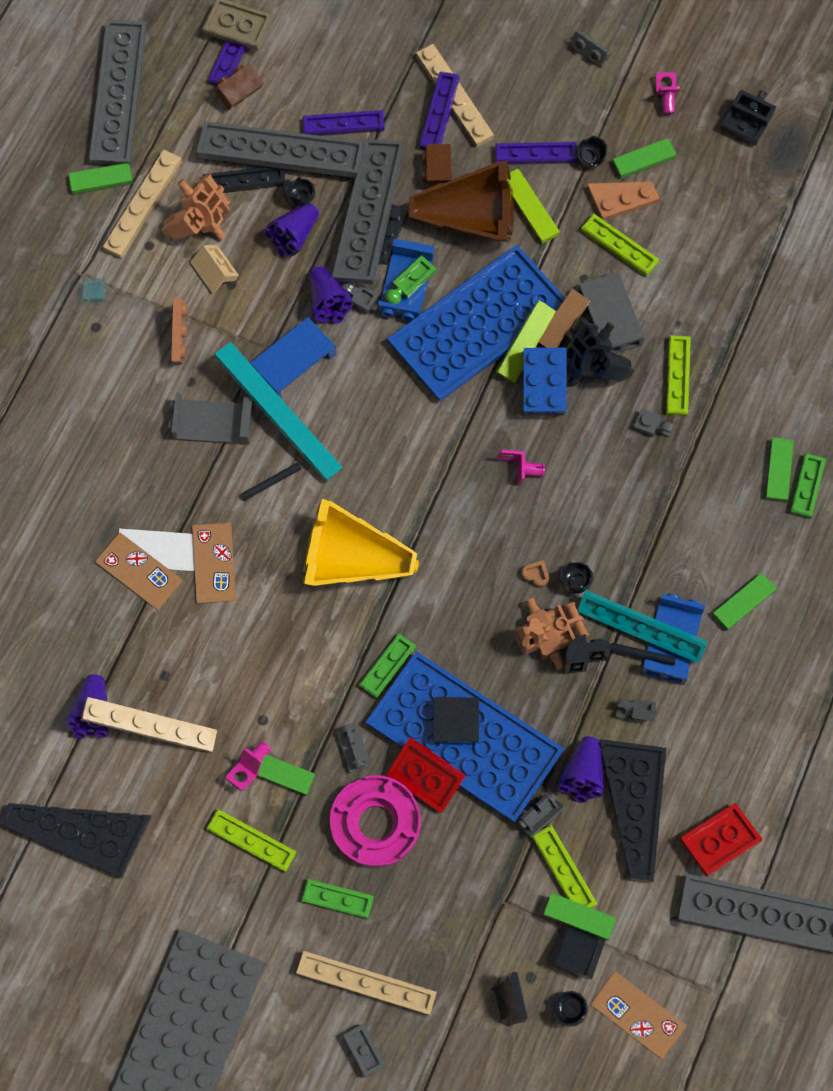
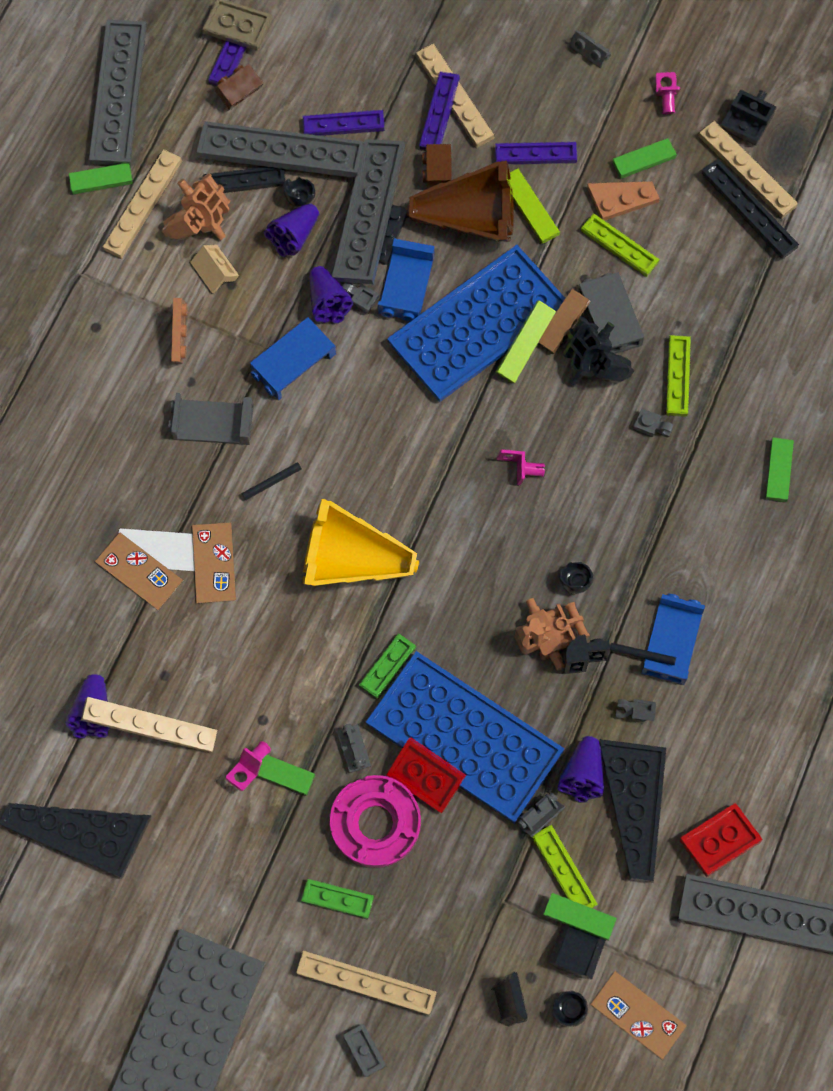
(95, 290): clear light blue plate -> none
(251, 840): lime tile -> none
(278, 411): teal tile -> none
(410, 280): bright green plate -> none
(456, 719): black tile -> none
(536, 573): medium nougat tile -> none
(544, 381): blue brick -> none
(592, 152): black hair -> none
(642, 626): teal plate -> none
(744, 601): bright green tile -> none
(748, 170): none -> tan plate
(750, 209): none -> black plate
(807, 486): bright green tile -> none

